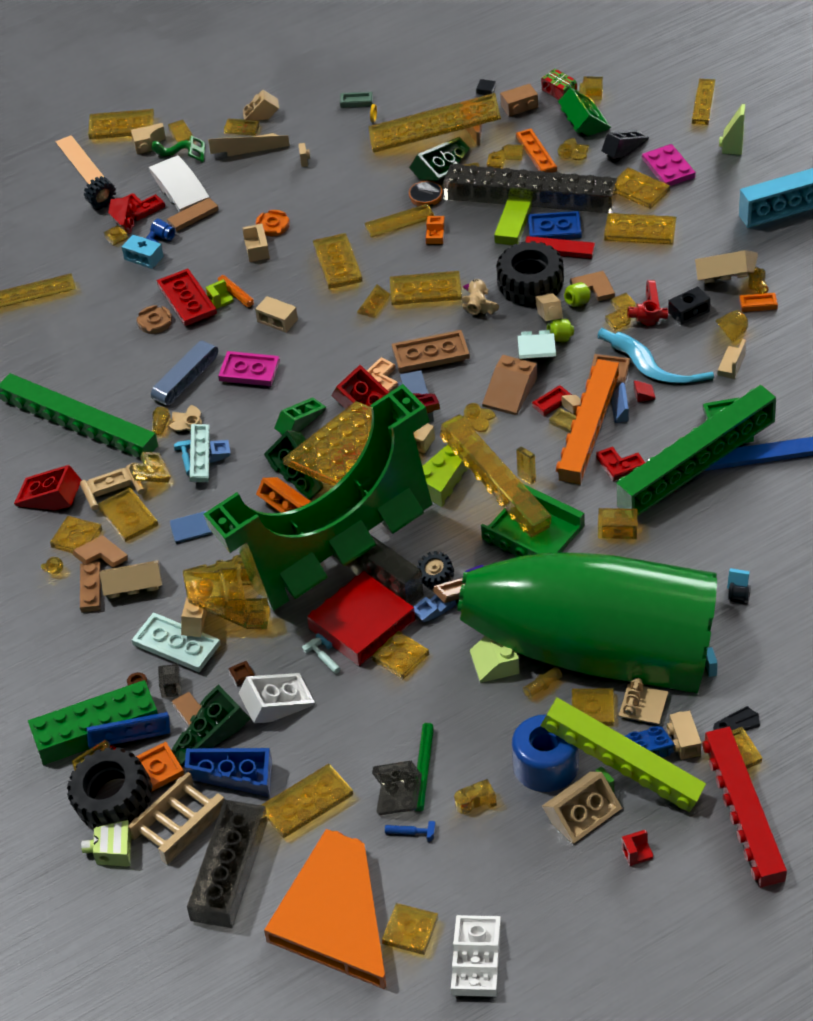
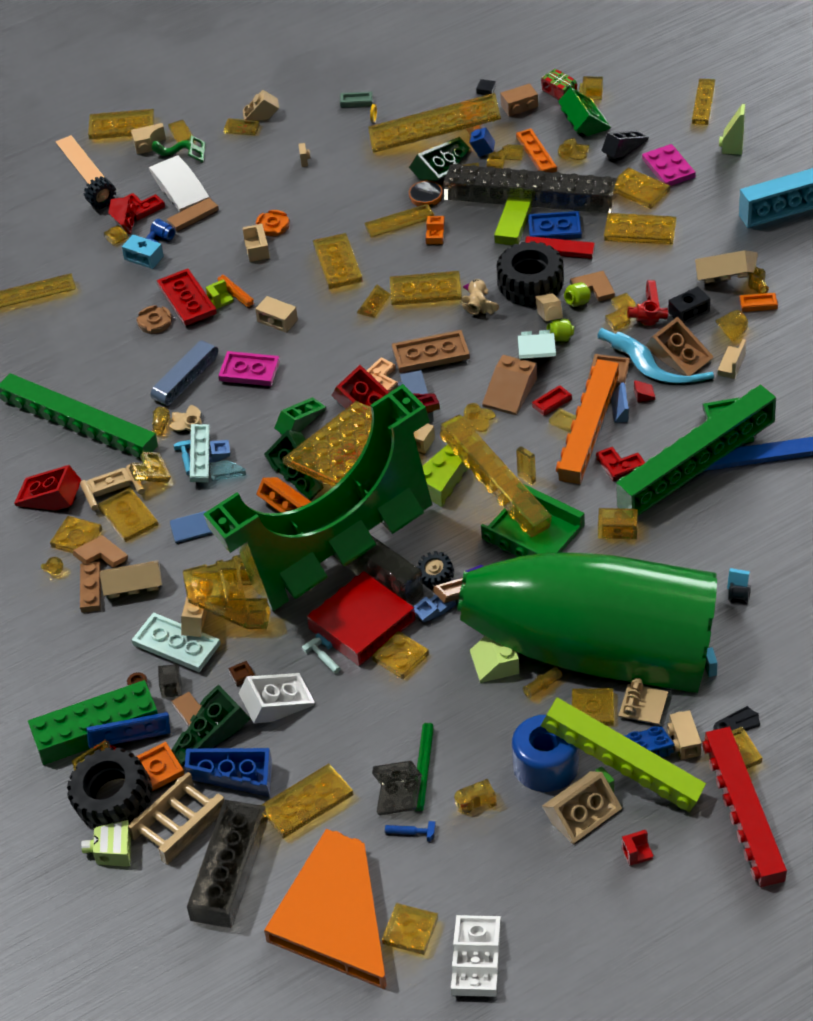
(225, 469): none -> clear light blue tile
(245, 145): tan wedge -> none
(482, 141): none -> blue brick
(571, 403): tan slope -> none
(679, 348): none -> medium nougat slope

